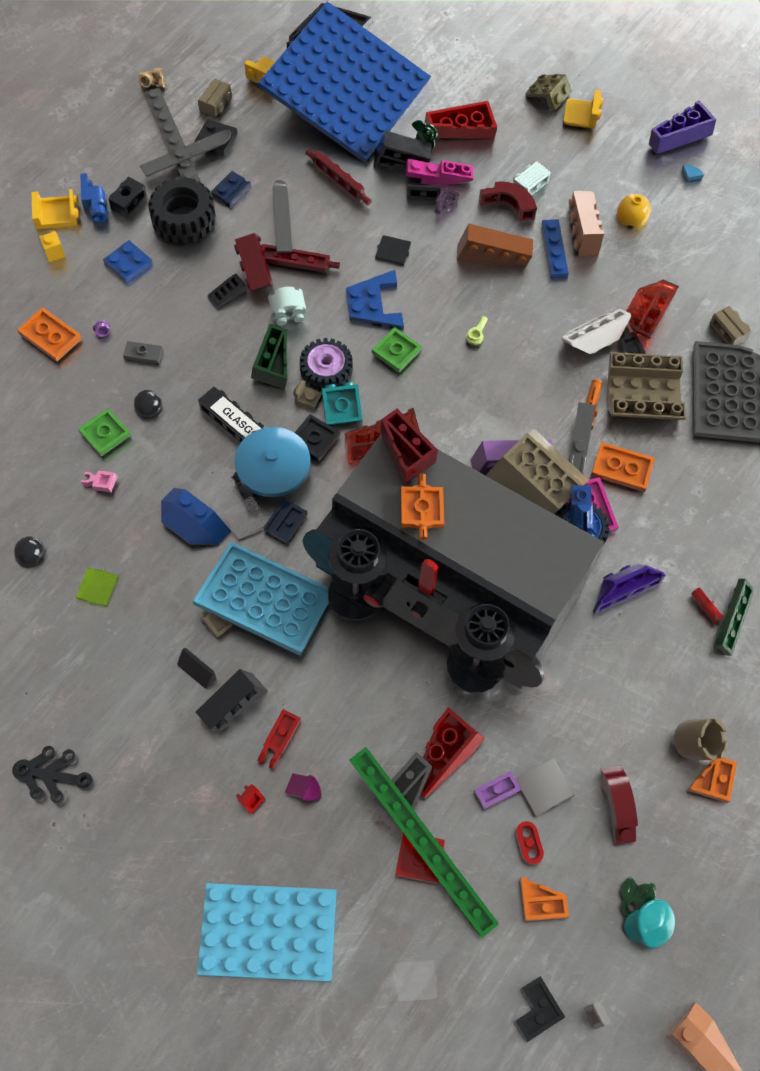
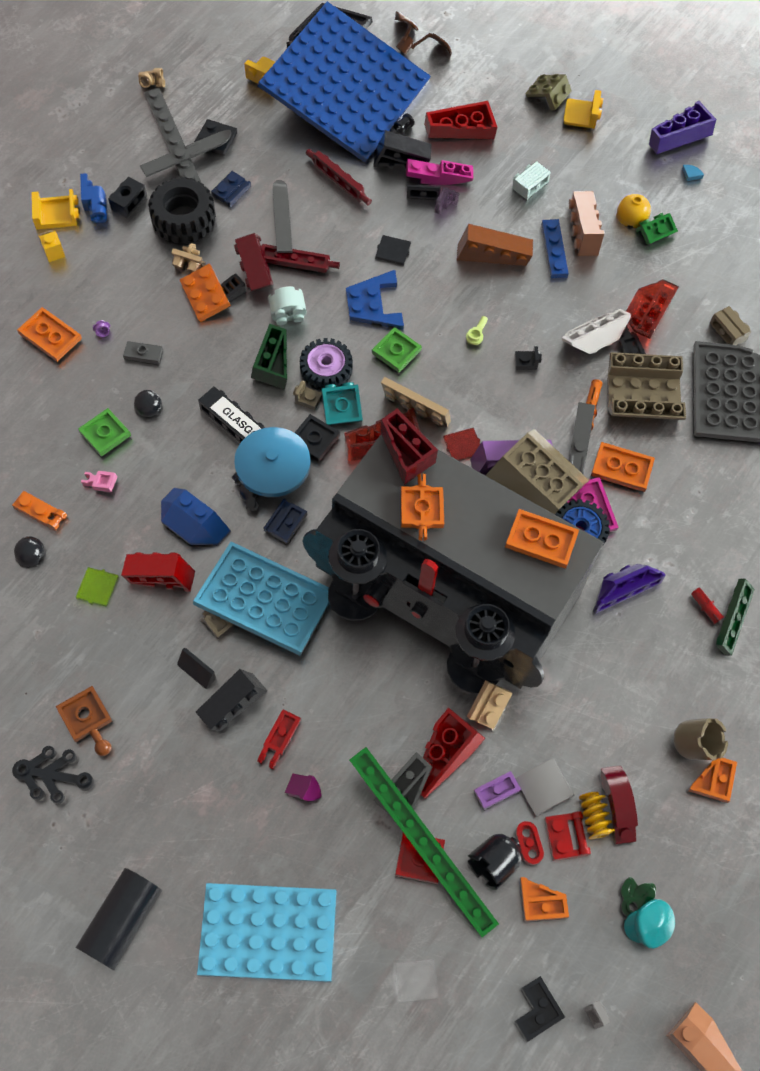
(39, 510): none -> orange plate
(97, 718): none -> dark orange plate
(119, 918): none -> black brick
(127, 261): blue plate -> none
(159, 569): none -> red wedge
(181, 257): none -> tan hips
(205, 292): none -> orange plate
(215, 98): dark tan brick -> none
(245, 517): clear piece -> none
(250, 798): red tile -> none
(406, 122): none -> black bush
(407, 42): none -> reddish brown plant
(410, 399): none -> tan plate
(426, 132): dark green plate -> none
(462, 444): none -> clear red piece
(489, 704): none -> tan plate
(496, 859): none -> black cylinder
(512, 195): dark red arch -> none
(527, 359): none -> black bracket
(542, 538): none -> orange plate
(560, 837): none -> red plate
(580, 508): blue plate -> none
(595, 815): none -> yellow piece
(658, 228): none -> green bracket

